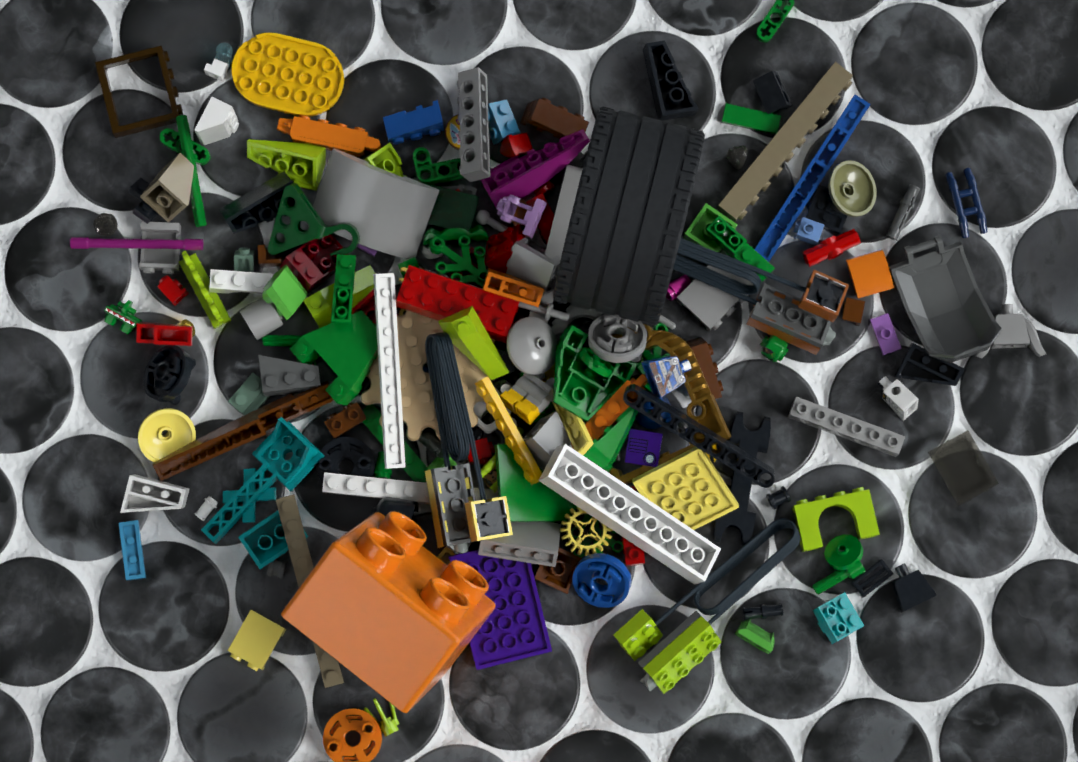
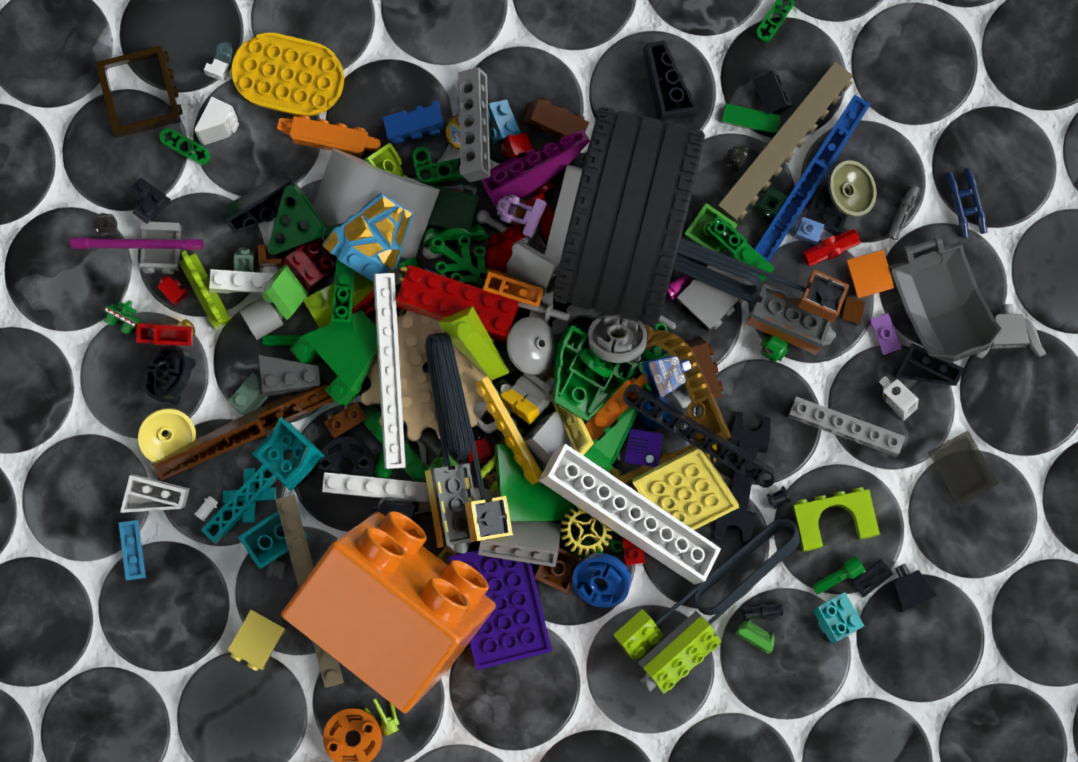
(170, 188): dark tan slope -> none
(187, 151): green axle -> none
(300, 161): lime wedge -> none
(372, 237): none -> wedge
(775, 197): none -> clear green brick
(844, 559): green plate -> none

